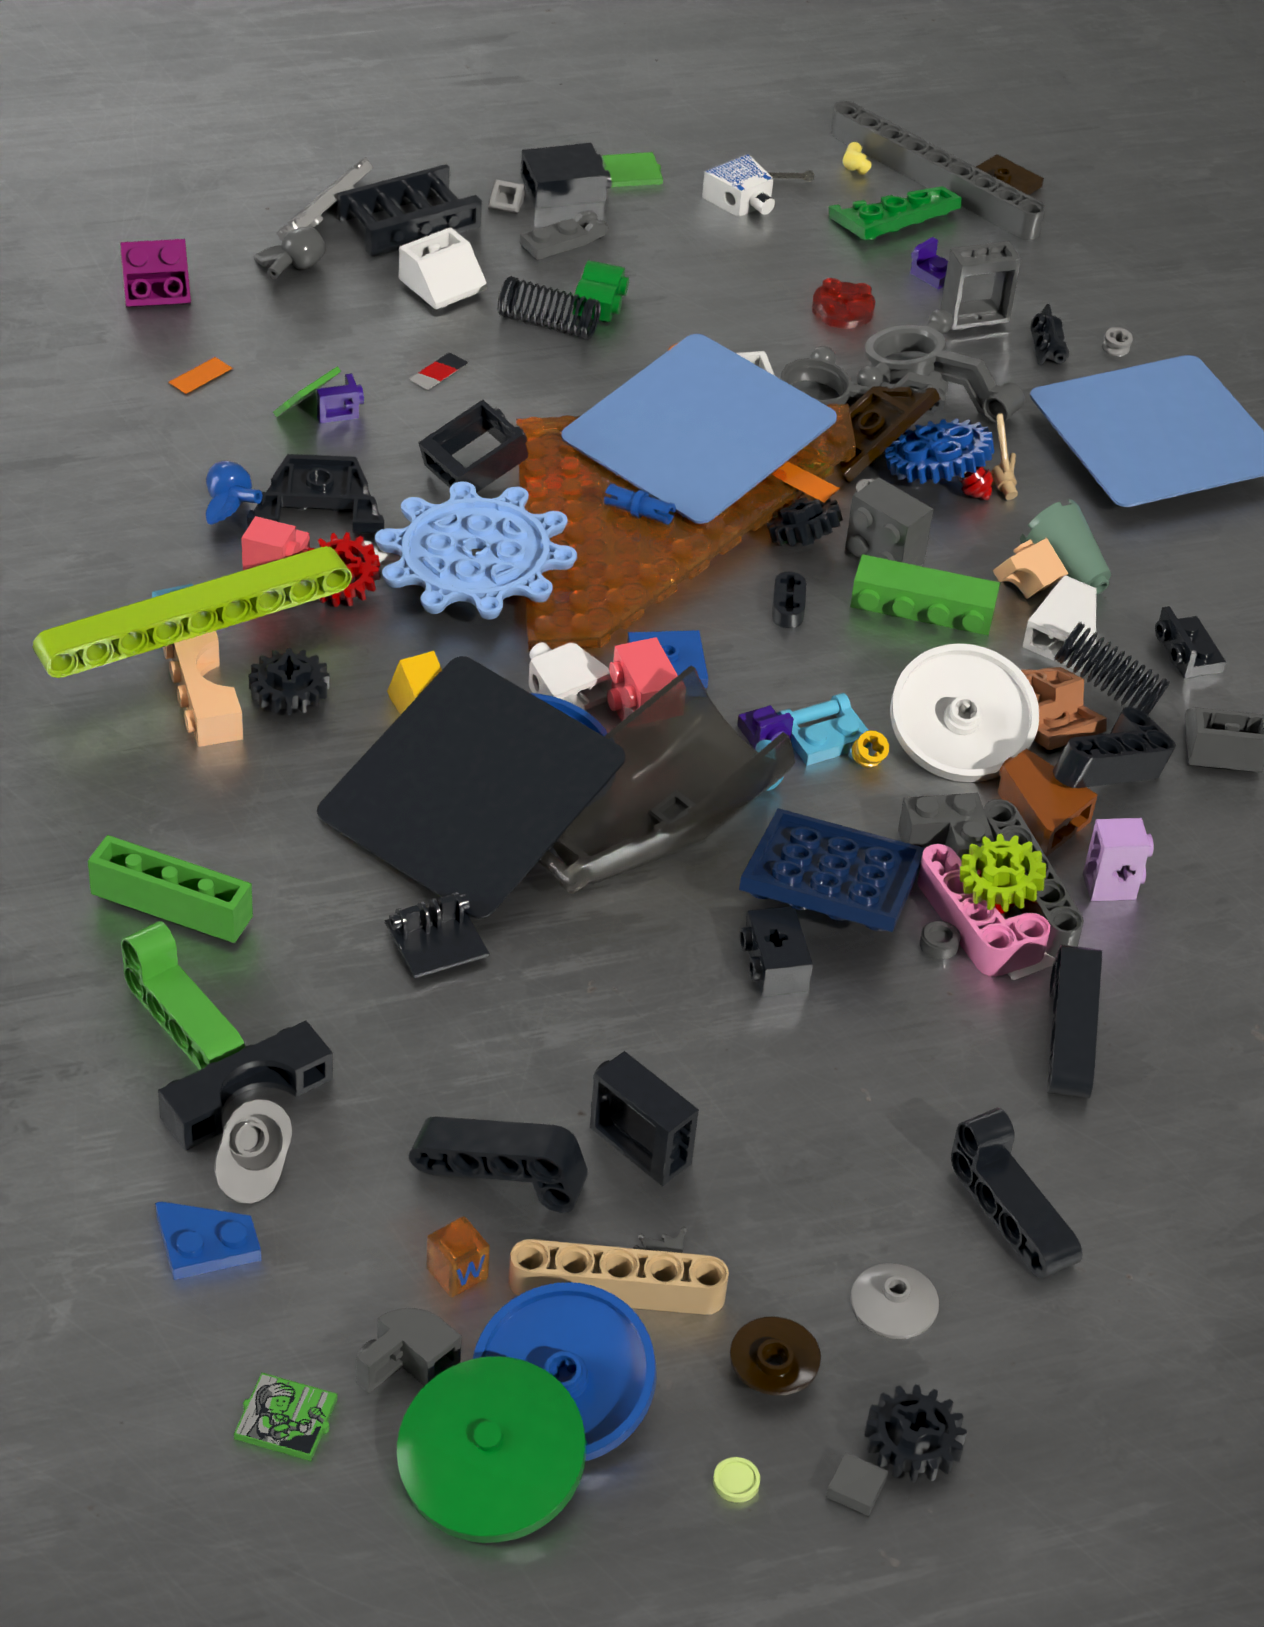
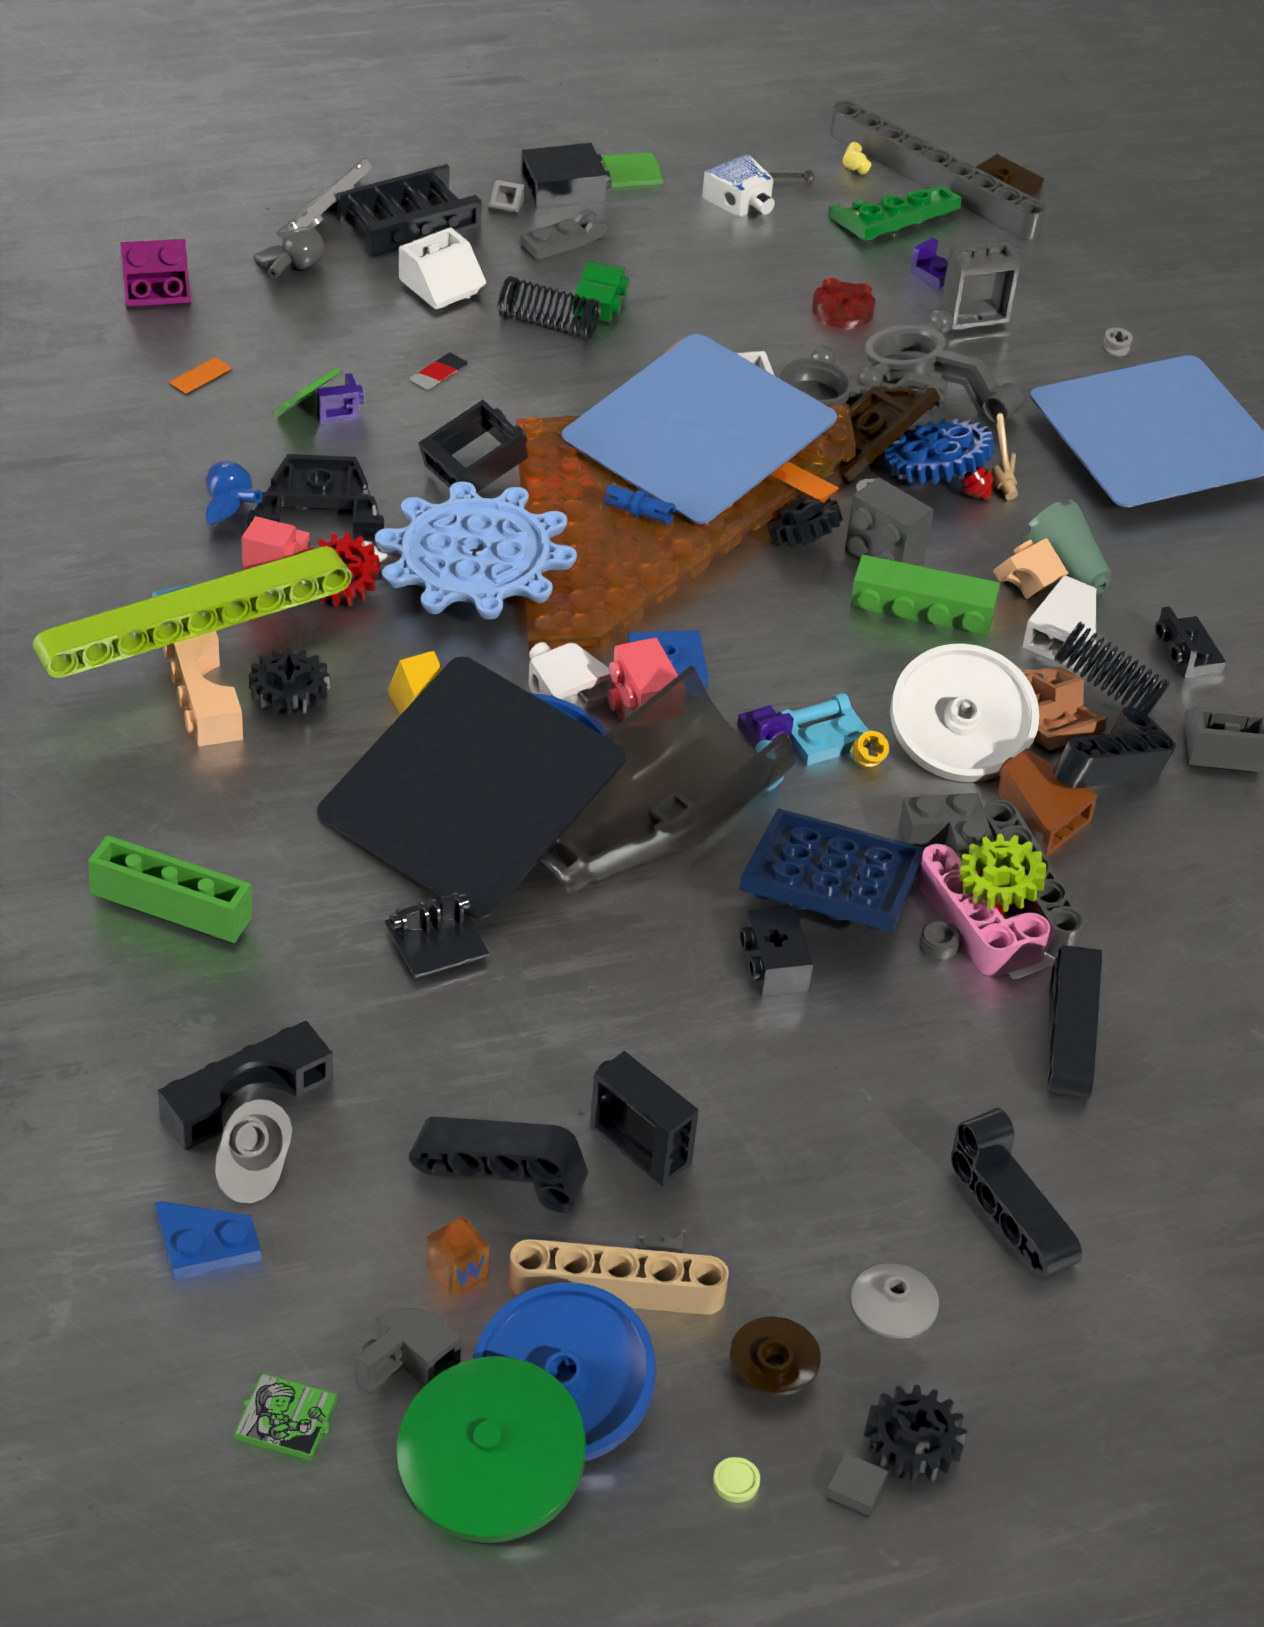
(174, 998): bright green beam -> none
(794, 600): black beam -> none
(1049, 337): black hinge -> none
(1117, 859): lavender brick -> none

